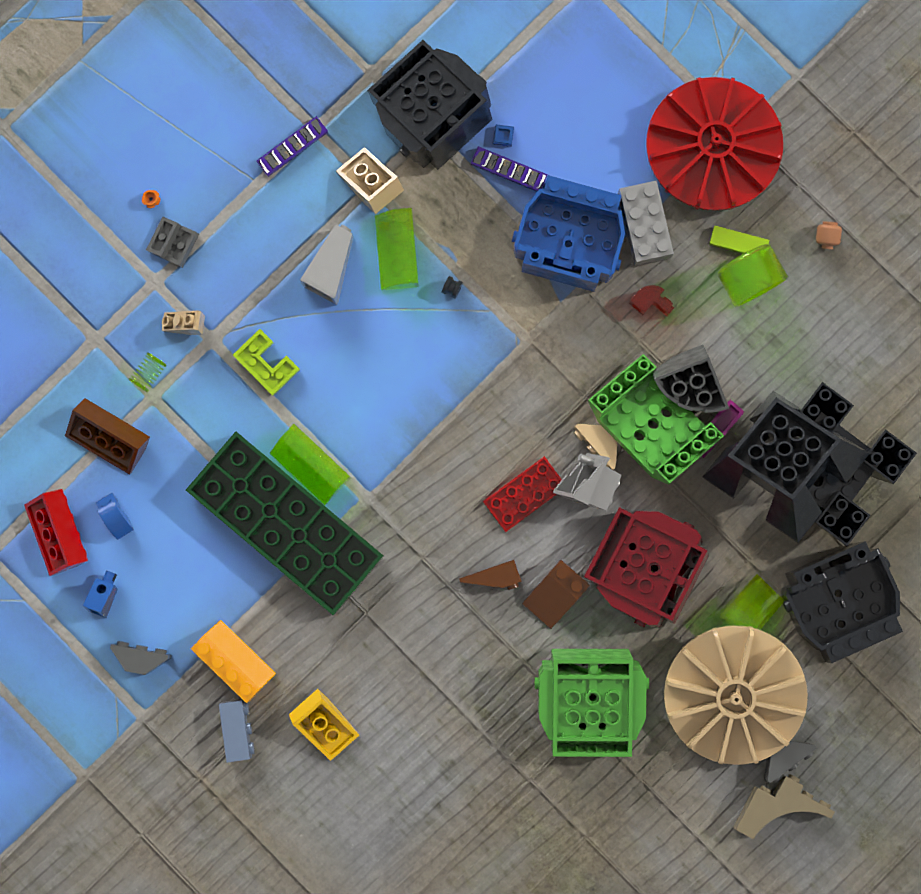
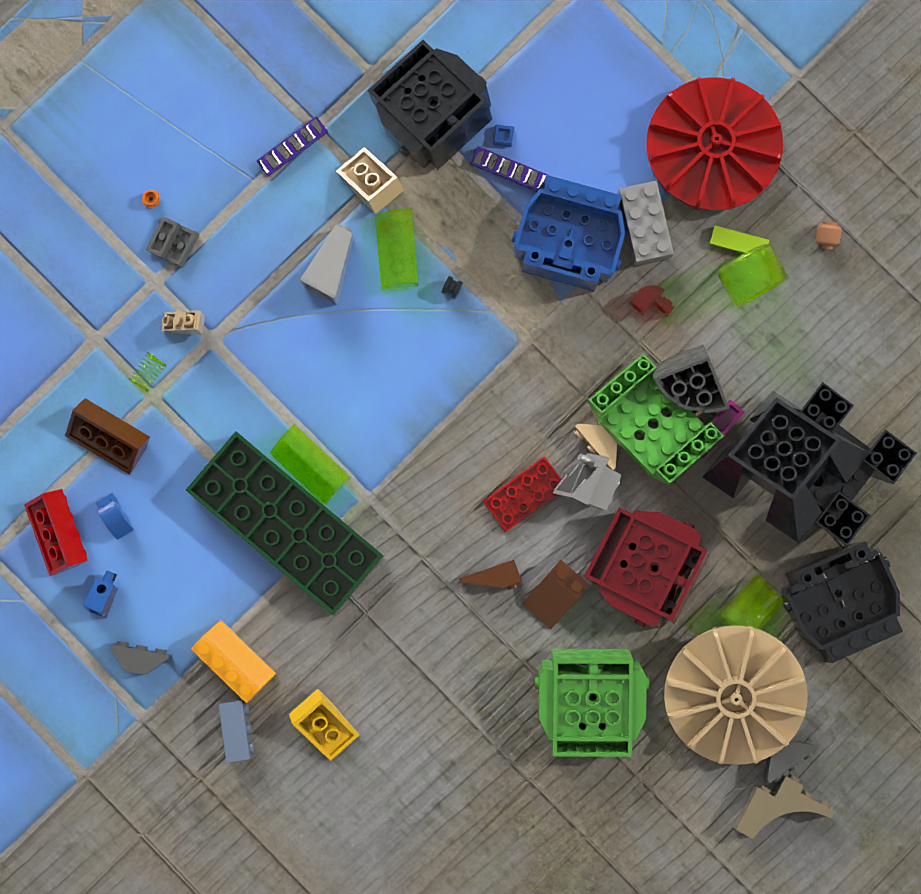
(270, 378): lime plate -> none

